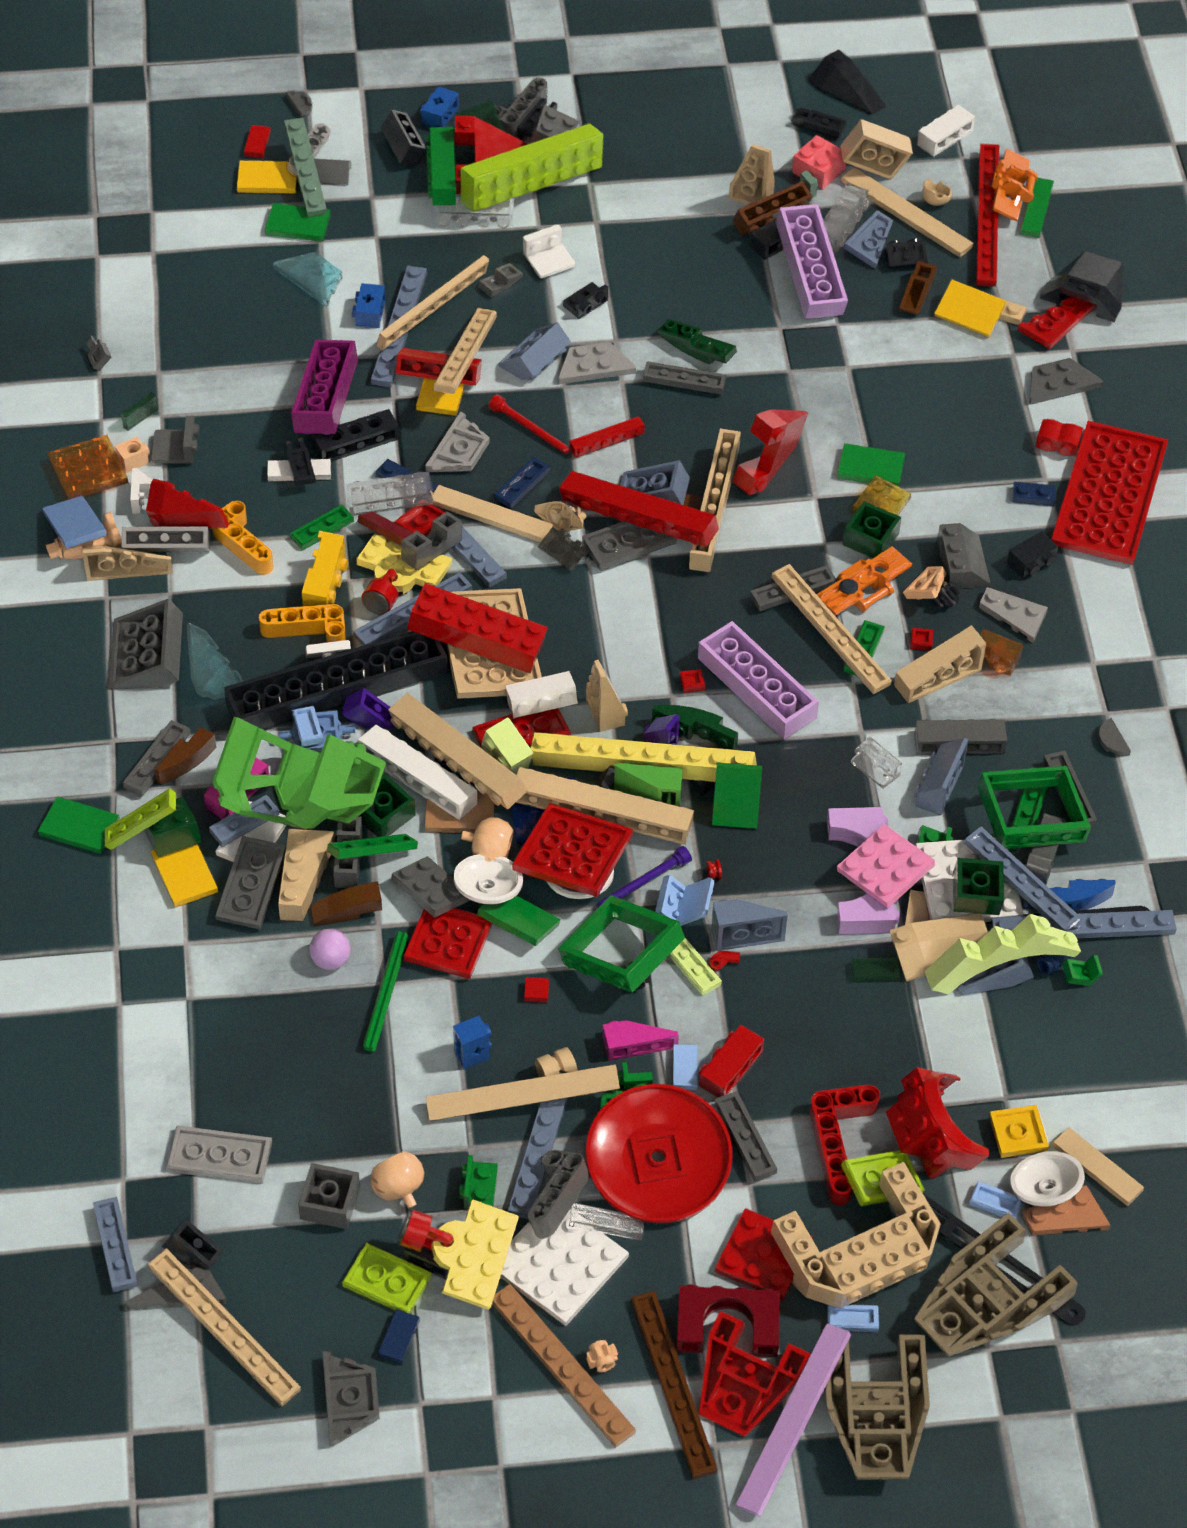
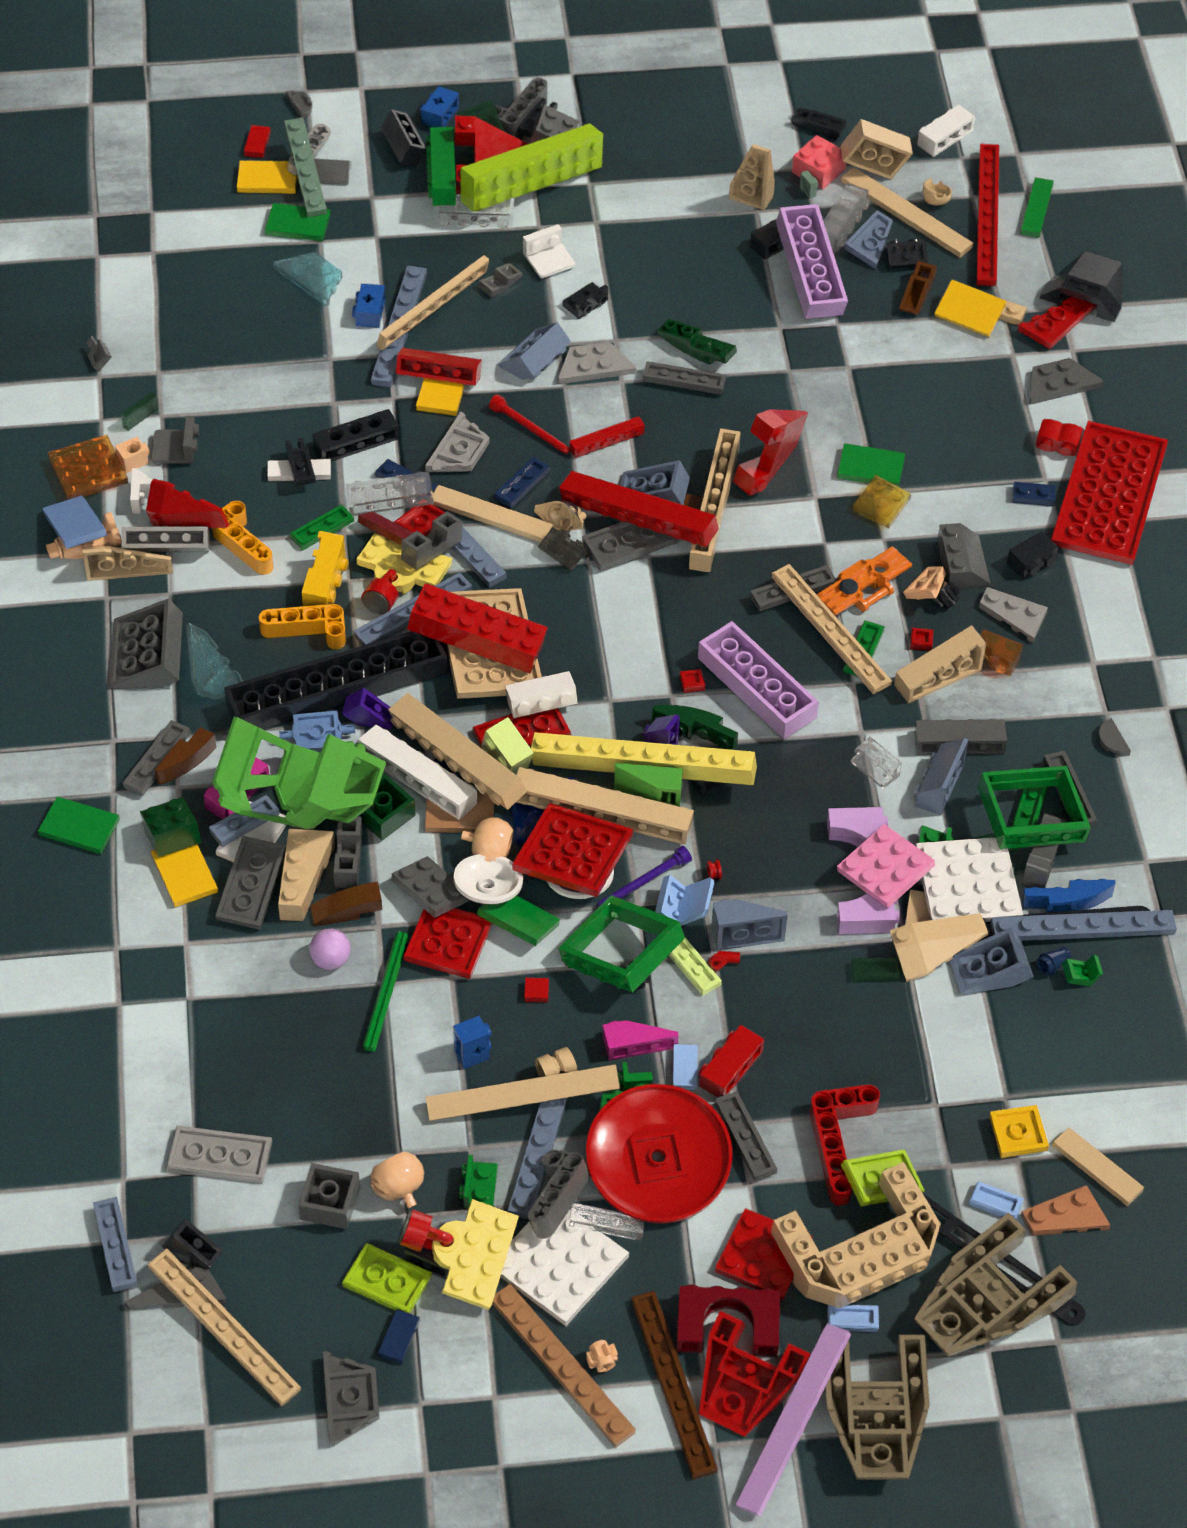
(140, 819): lime plate -> none
(307, 726): light blue tile -> none
(324, 387): magenta brick -> none
(326, 649): white plate -> none
(372, 846): green tile -> none
(465, 351): tan tile -> none
(604, 700): tan wedge -> none
(605, 778): black piece -> none
(737, 795): green tile -> none
(767, 209): reddish brown brick -> none
(844, 80): black wedge -> none
(871, 530): dark green brick -> none
(926, 1128): red piece -> none
(967, 958): yellowish green arch -> none
(978, 886): dark green brick -> none
(1008, 180): orange piece -> none
(1023, 880): sand blue plate -> none
(1047, 1178): white dish -> none

